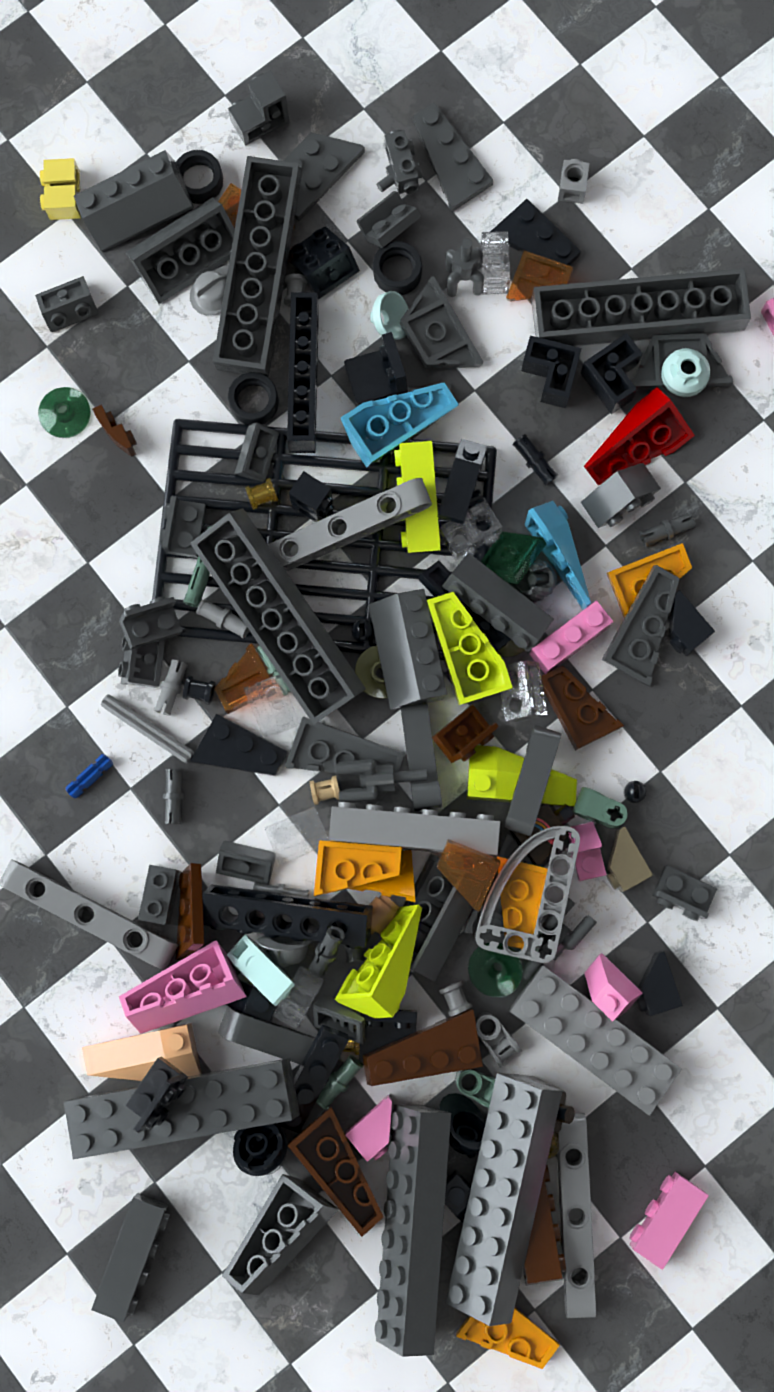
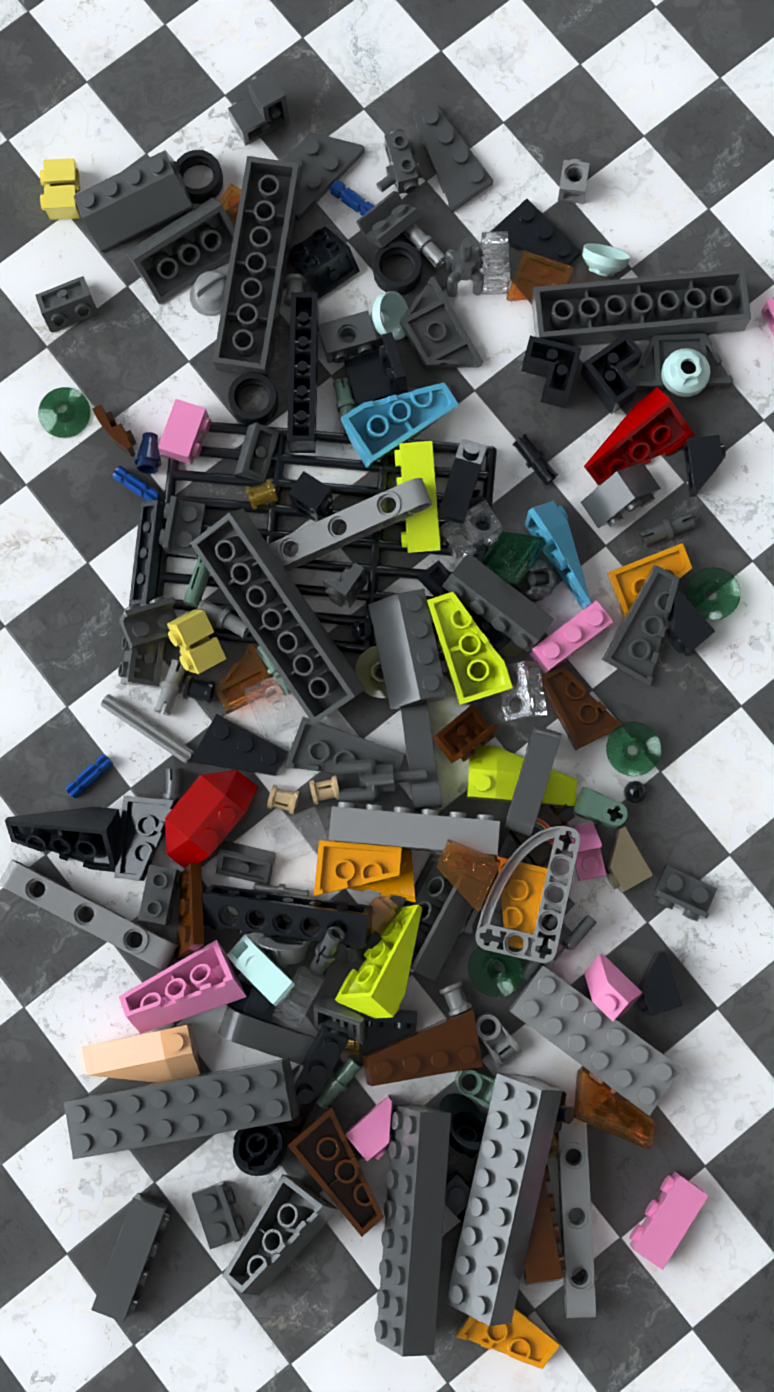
(78, 834): none -> black wedge
(135, 484): none -> blue axle
(140, 835): none -> wing
(147, 552): none -> black plate
(148, 455): none -> dark blue cone
(155, 1094): black bracket -> none
(184, 432): none -> bright pink brick
(196, 648): none -> light yellow piece
(206, 815): none -> red wedge
(218, 1214): none -> dark grey bracket
(283, 799): none -> tan bush
(344, 397): none -> sand green pin
(350, 198): none -> blue axle
(351, 585): none -> dark grey bracket
(355, 325): none -> dark grey brick
(425, 245): none -> light grey pin
(604, 259): none -> light aqua piece
(605, 1111): none -> clear orange wing
(635, 735): none -> clear green dish
(702, 459): none -> black slope
(719, 582): none -> clear green dish

